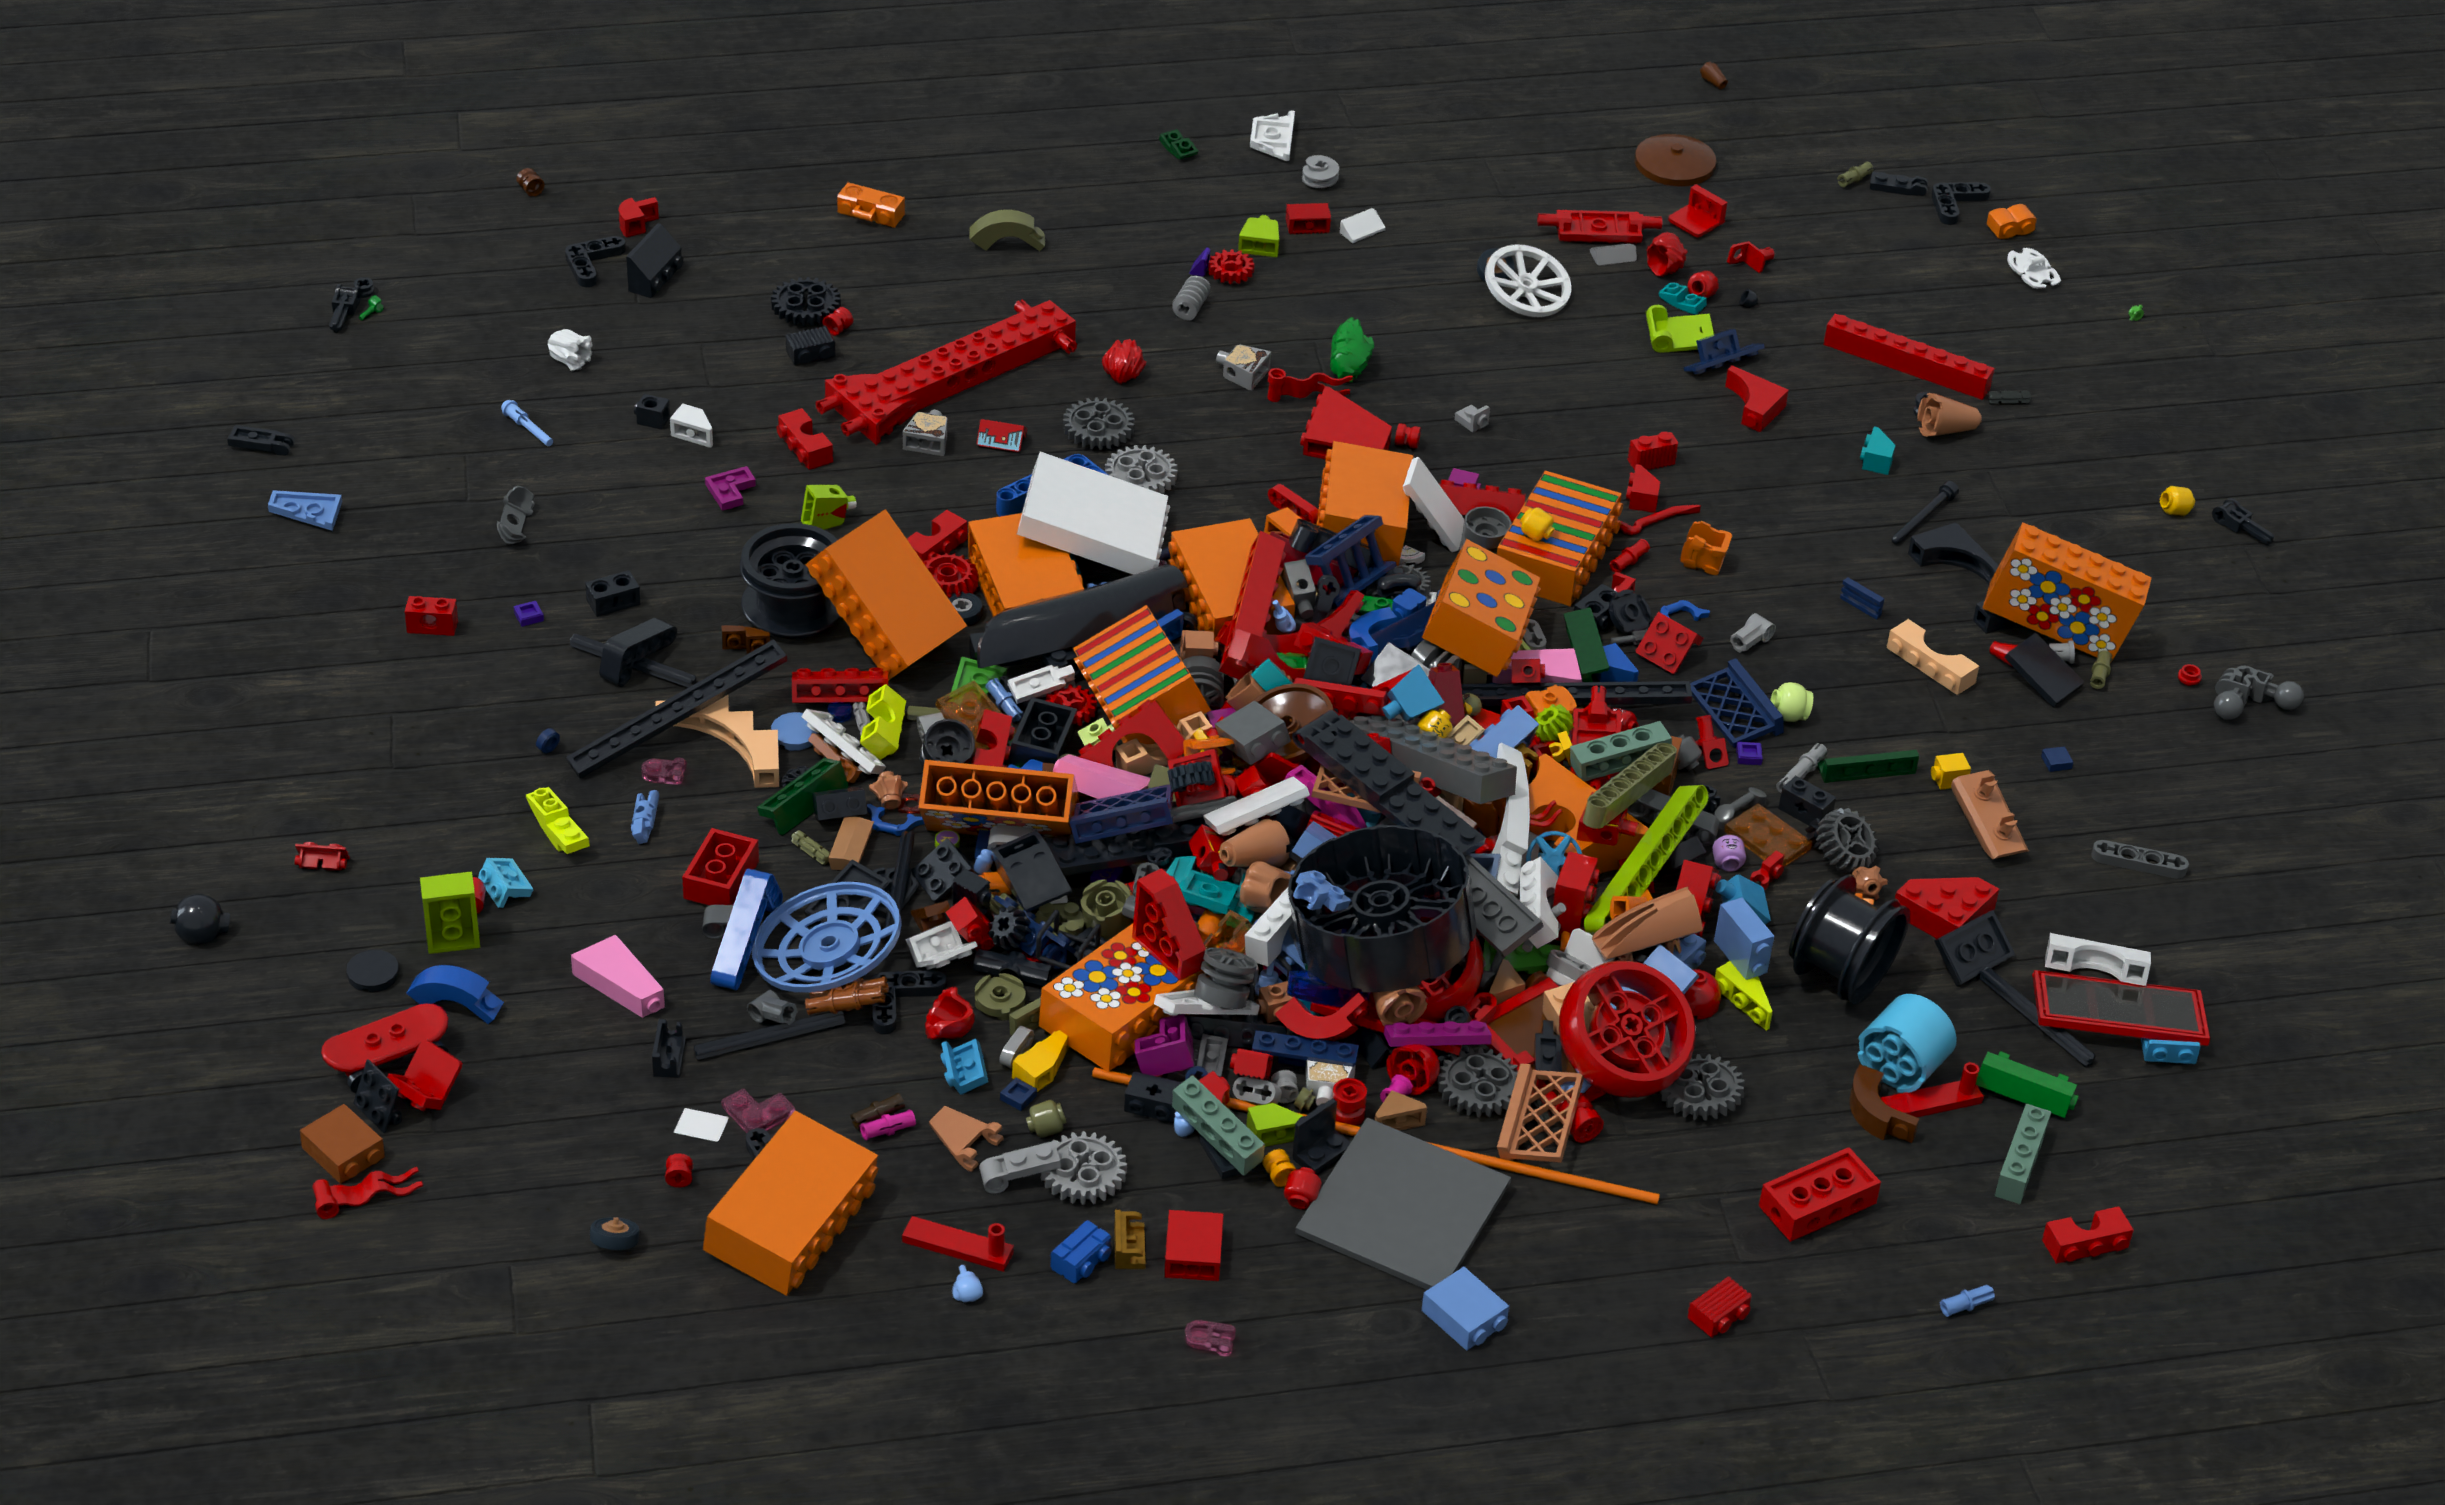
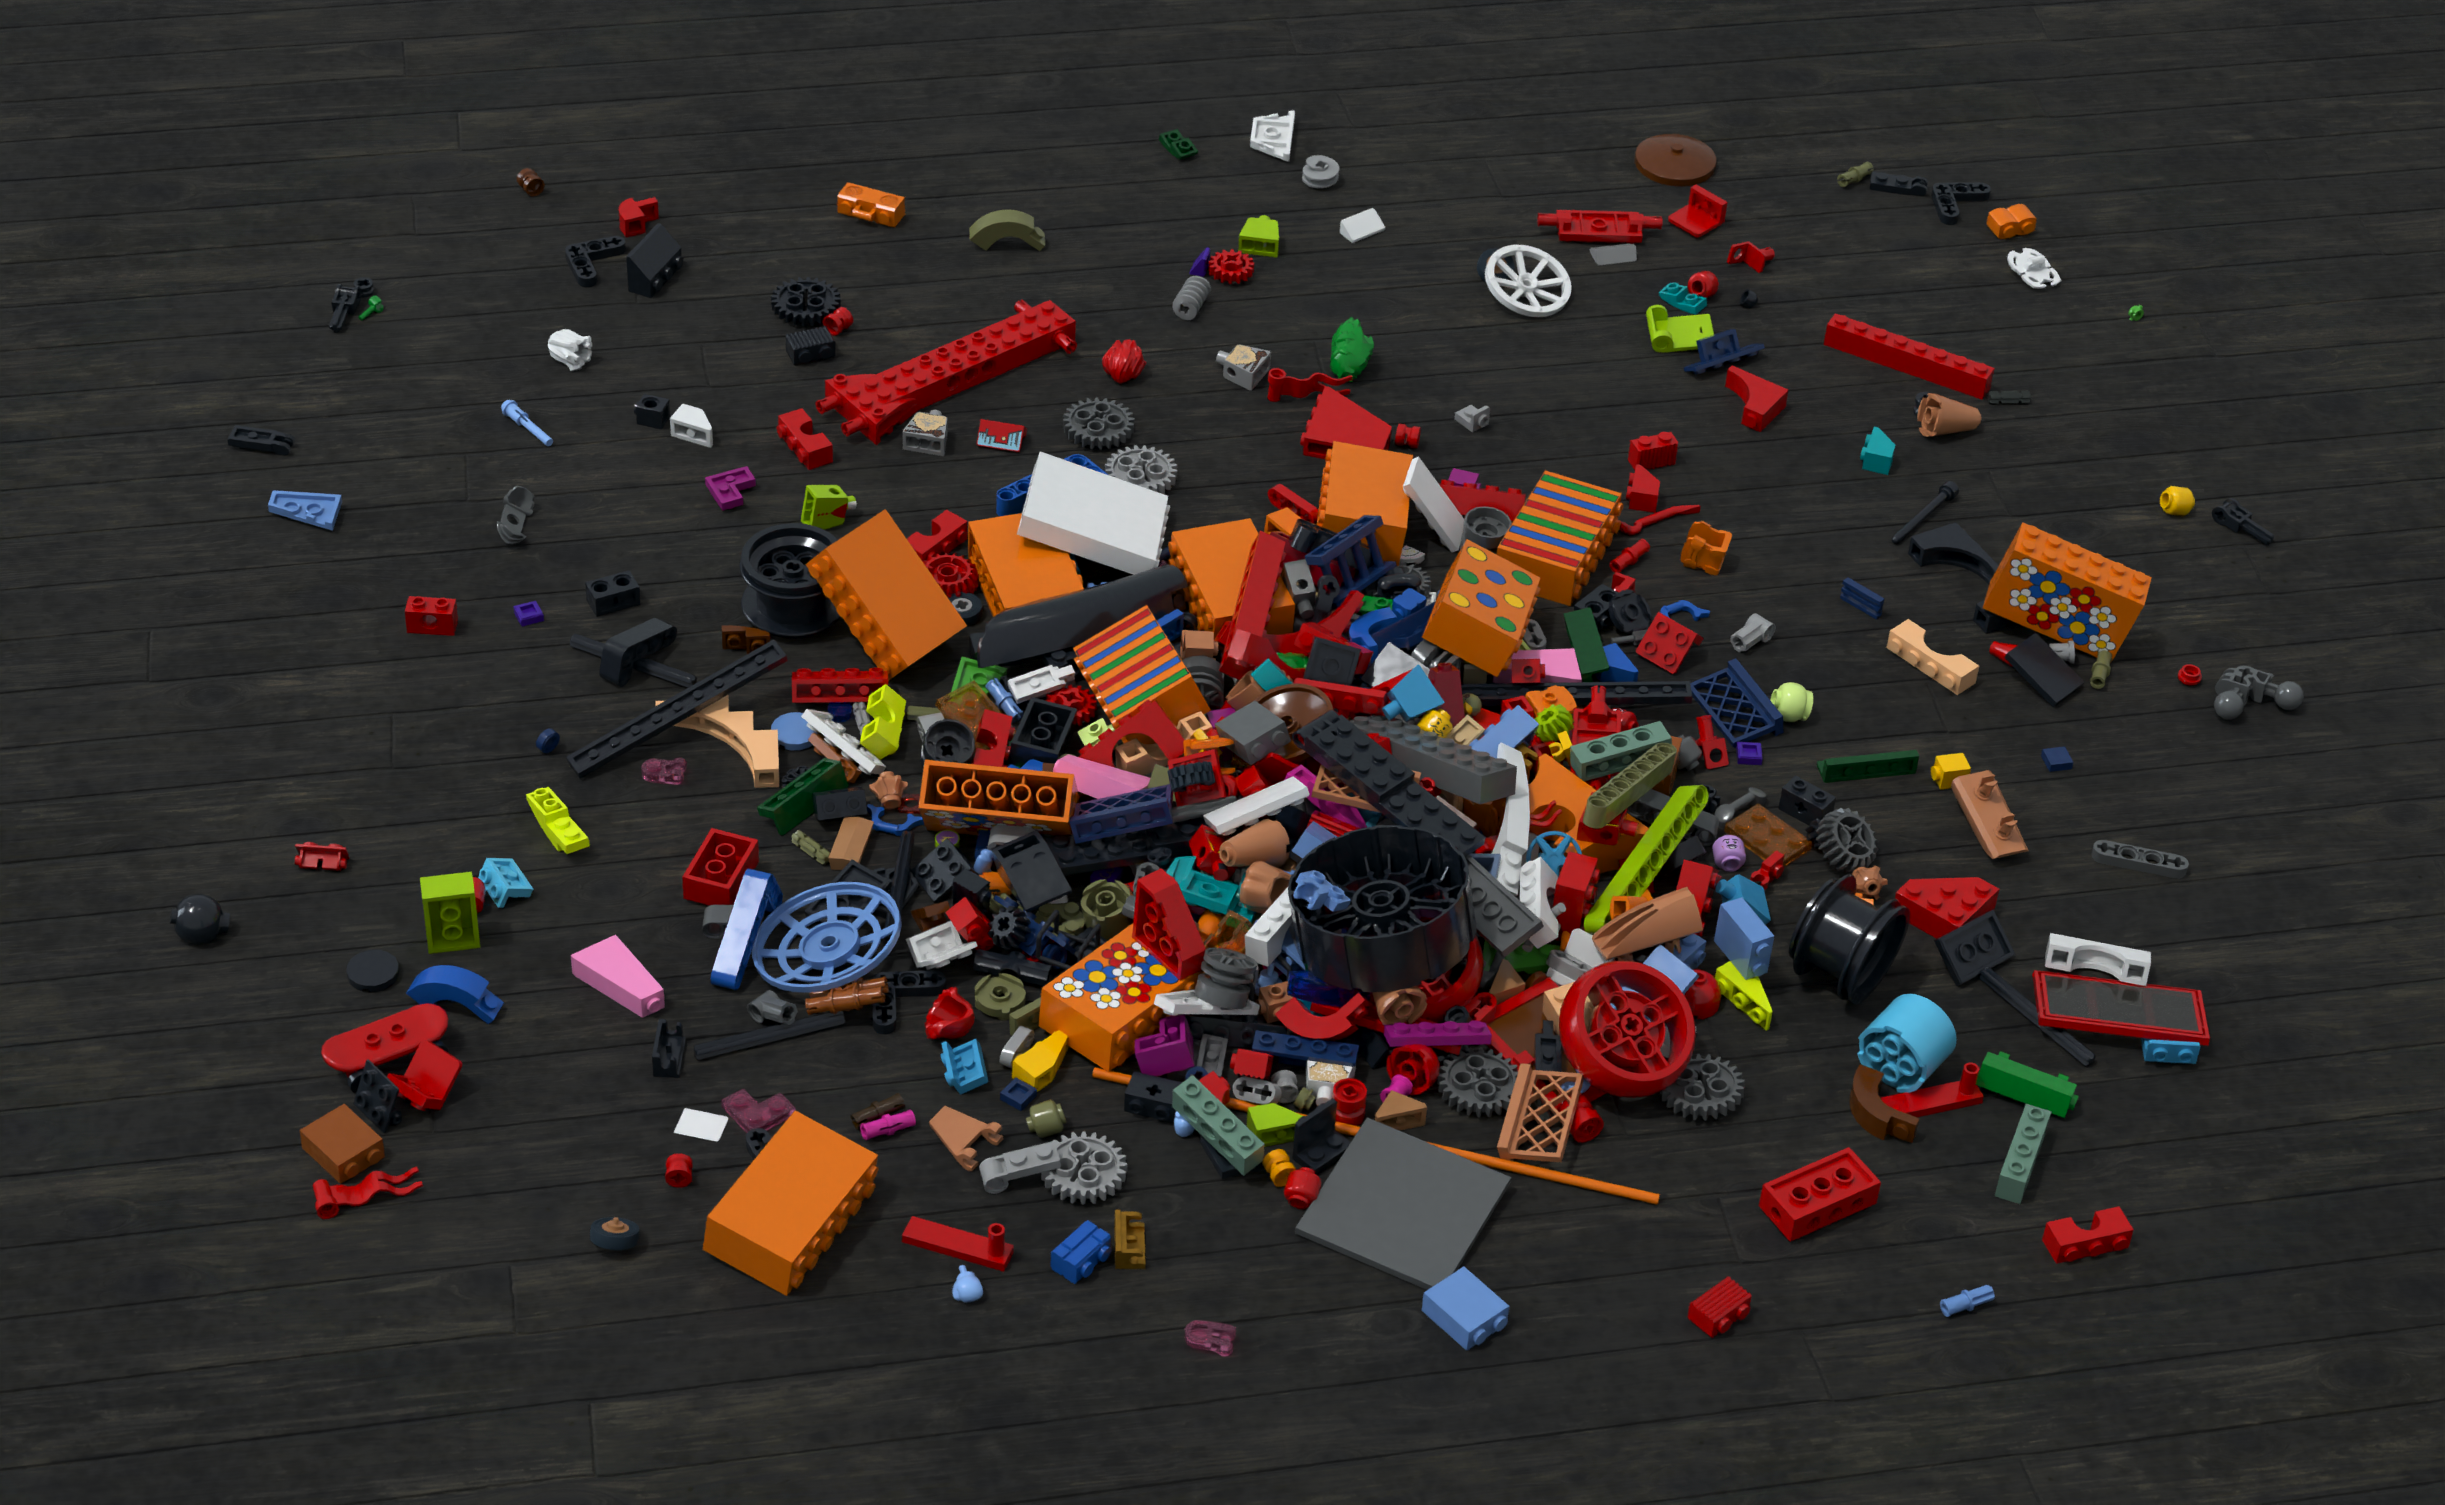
(644, 816): medium blue hinge -> none
(1193, 1245): red brick -> none
(1283, 619): light blue piece -> none
(1308, 218): red brick -> none
(1537, 524): yellow head -> none
(1666, 254): red hair -> none
(1713, 74): reddish brown cone -> none
(1807, 763): light grey pin -> none

